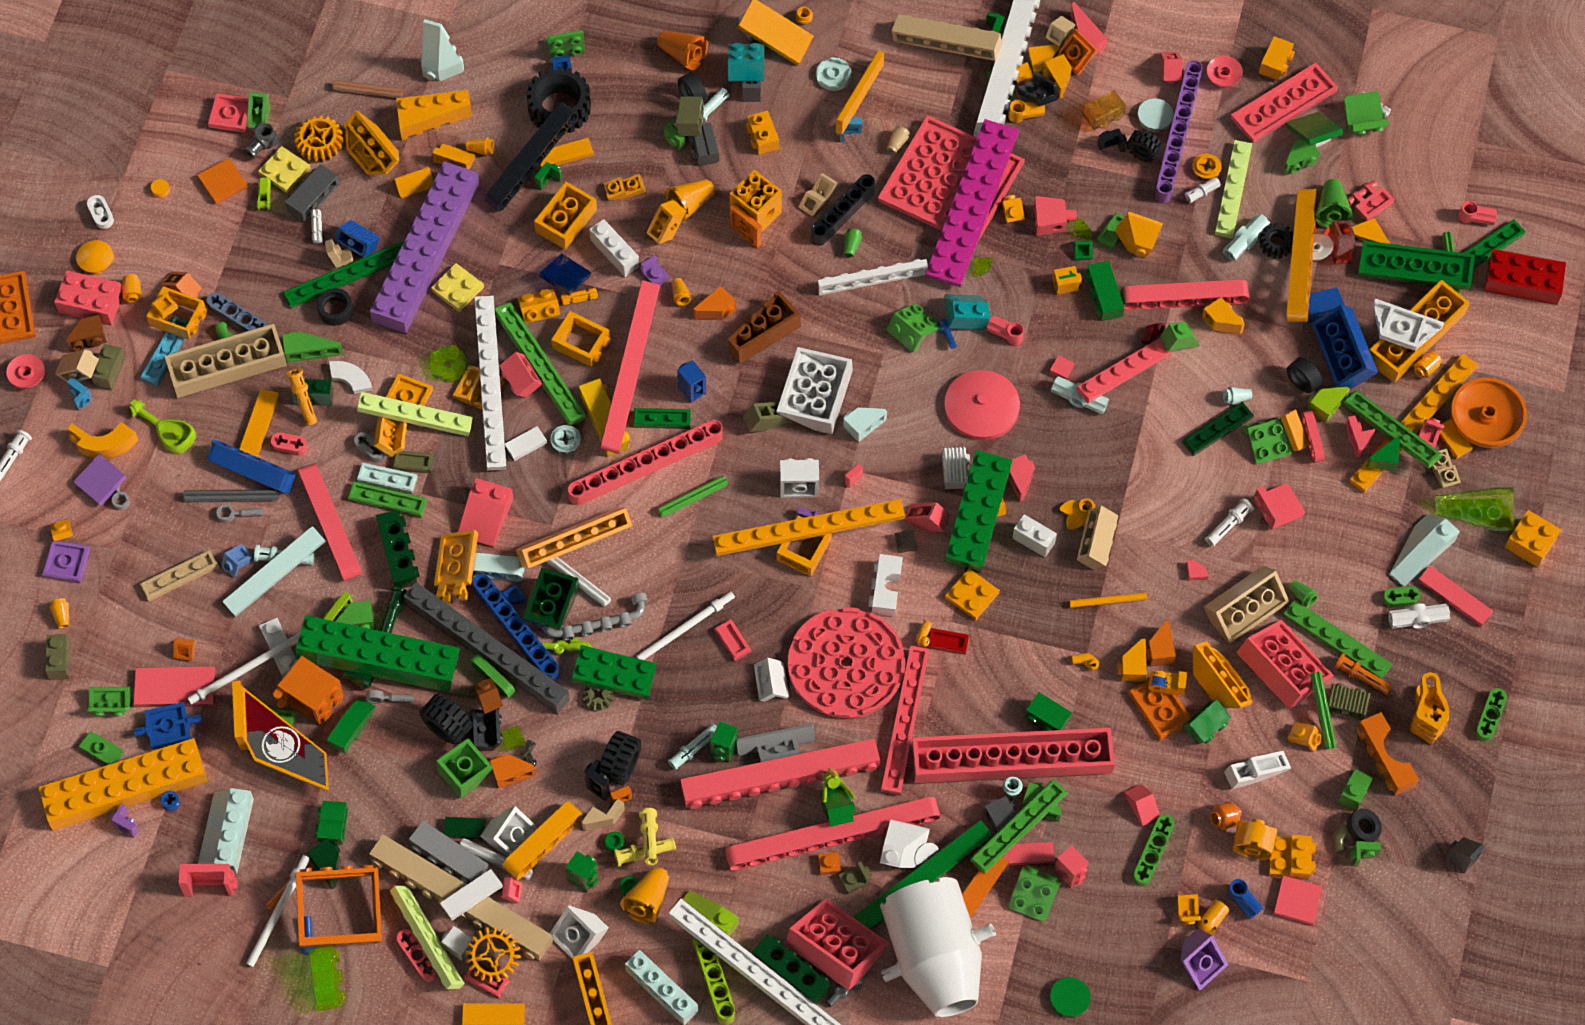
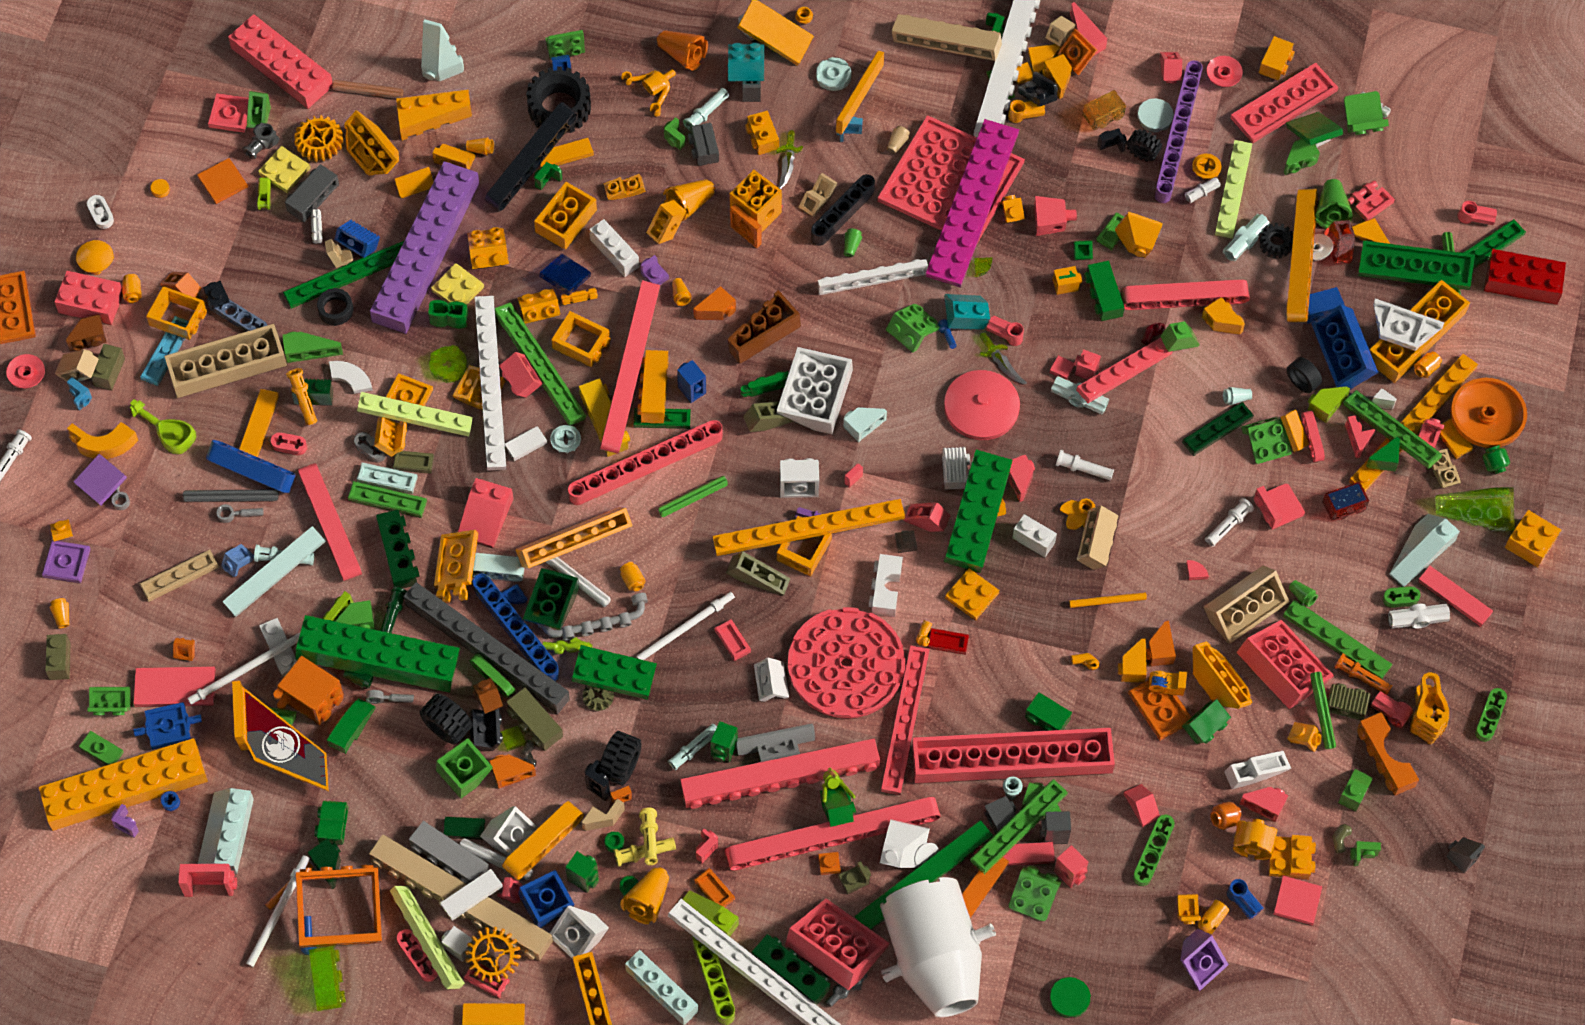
(164, 305): light orange tile -> none
(216, 294): none -> black bracket
(222, 330): bright green arm -> none
(280, 61): none -> coral brick
(444, 314): none -> green brick
(487, 248): none -> light orange bracket
(534, 719): none -> olive brick
(545, 898): none -> blue brick
(632, 576): none -> light orange brick
(654, 83): none -> light orange piece
(654, 386): none -> light orange brick
(690, 116): olive brick -> none
(692, 86): black tyre -> none
(706, 848): none -> coral bracket
(714, 888): none -> orange tile
(756, 573): none -> olive slope
(765, 384): none -> green hinge
(787, 160): none -> piece
(1000, 359): none -> piece
(1056, 827): none -> dark grey brick
(1076, 463): none -> white pin
(1082, 229): clear neon green tile -> none
(1087, 364): none -> coral brick
(1265, 802): none -> coral slope
(1345, 501): none -> brick
(1373, 821): black tyre -> none
(1384, 400): none -> white slope
(1397, 712): none -> coral piece
(1496, 459): none -> green head

